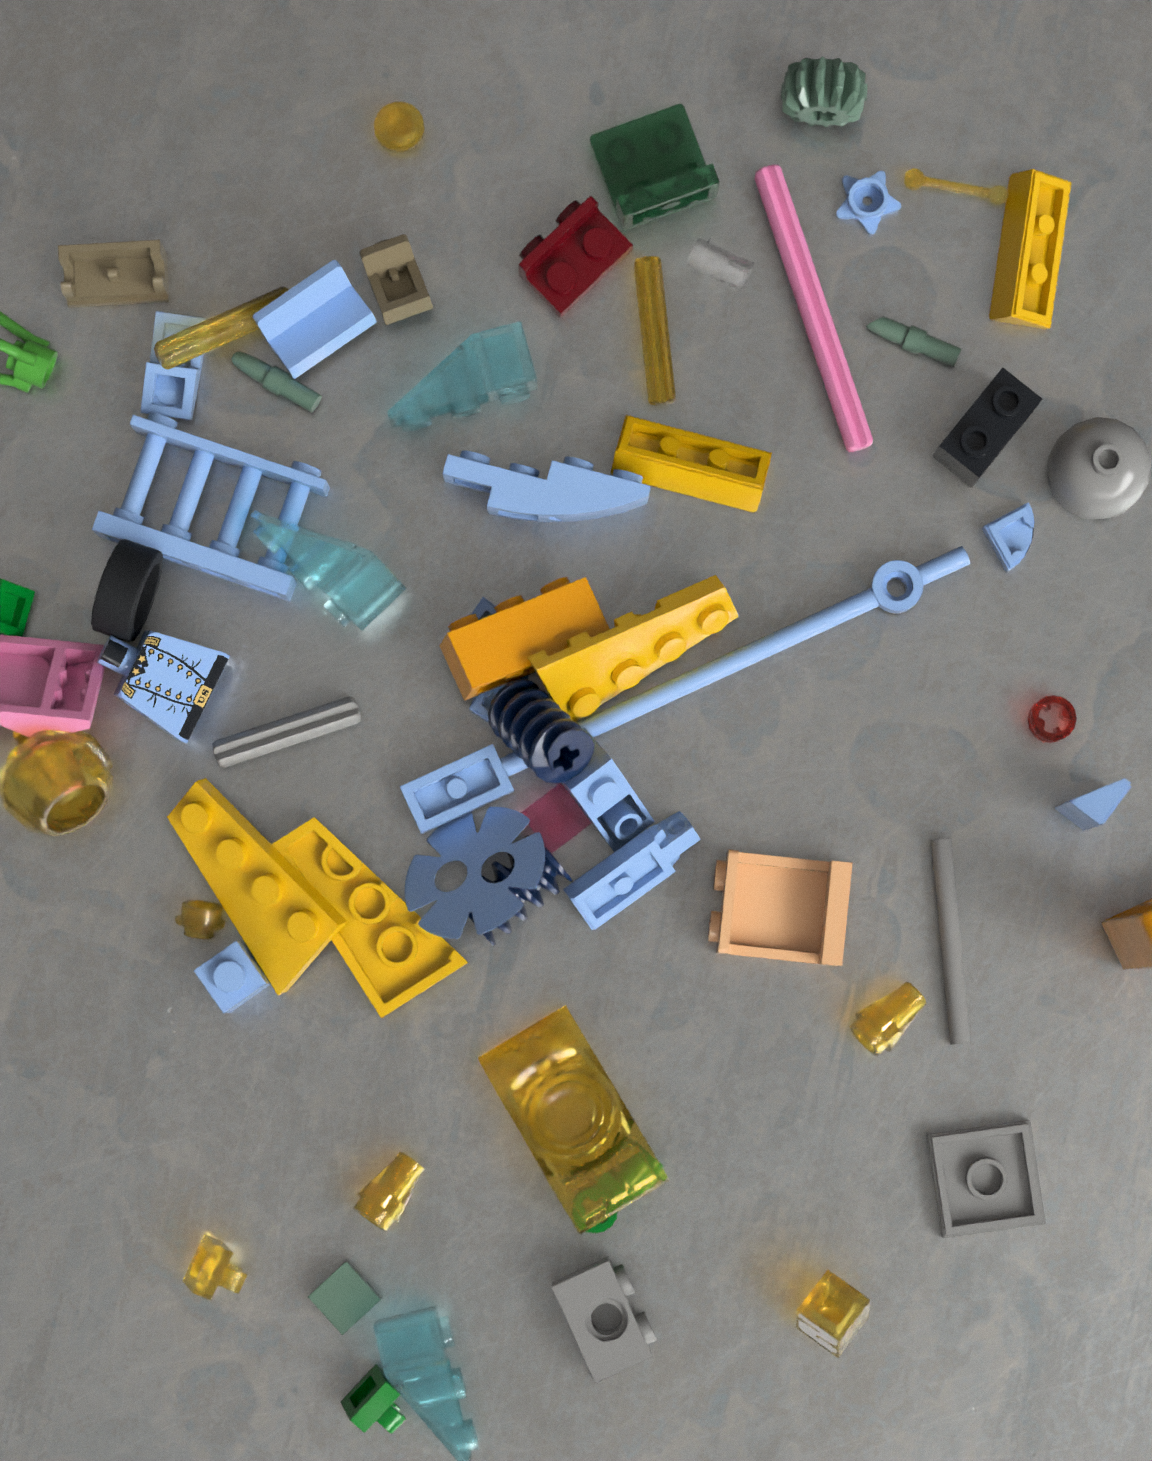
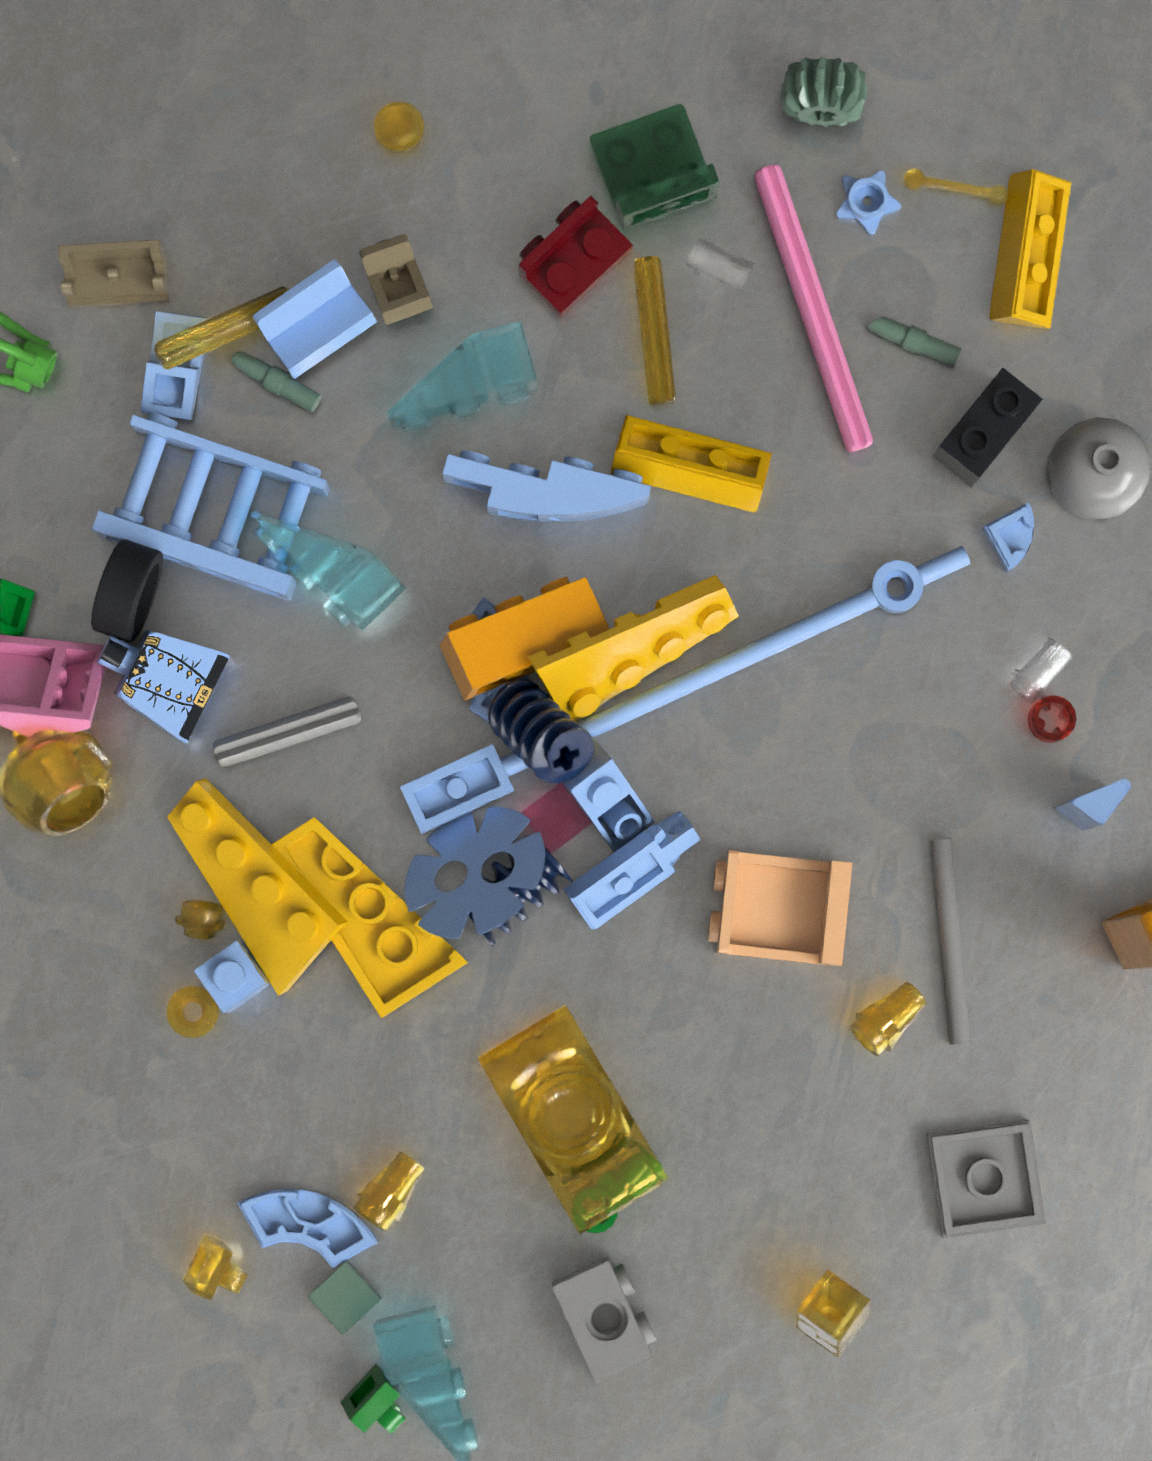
(176, 1014): none -> clear yellow plate
(307, 1219): none -> light blue tile
(1040, 671): none -> clear pin

